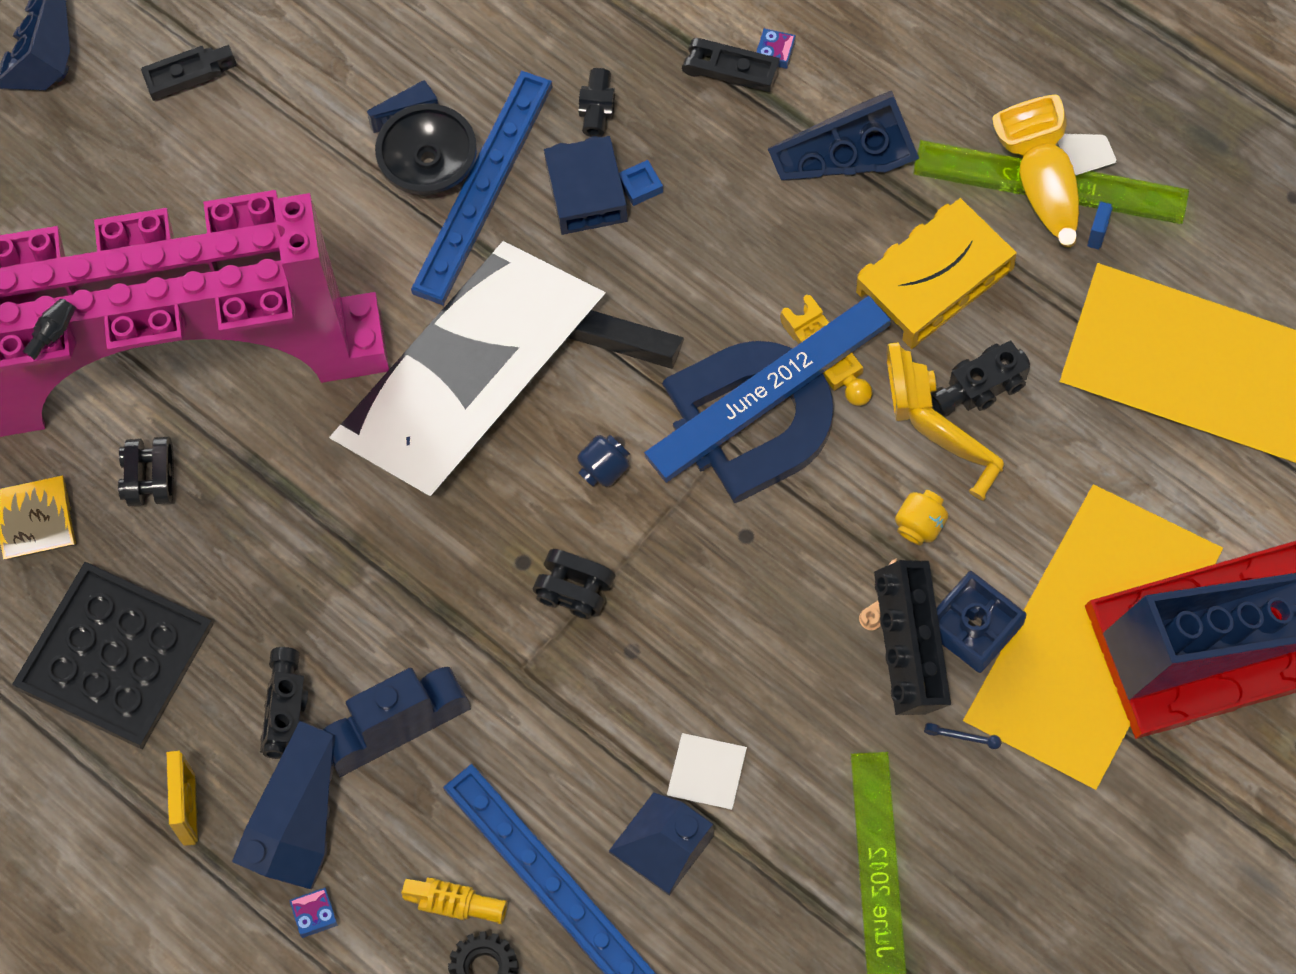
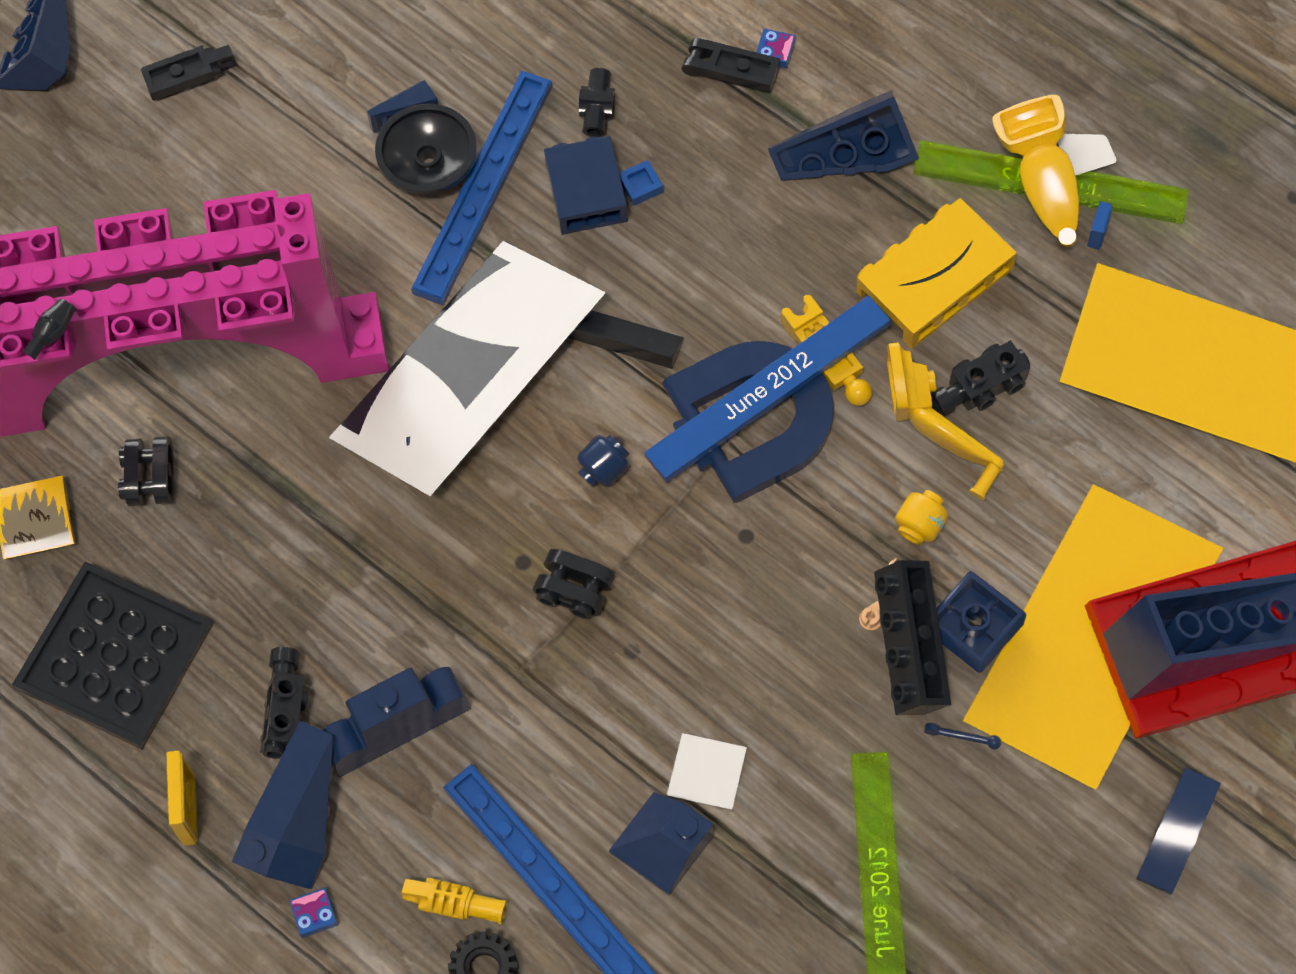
(1178, 831): none -> dark blue slope

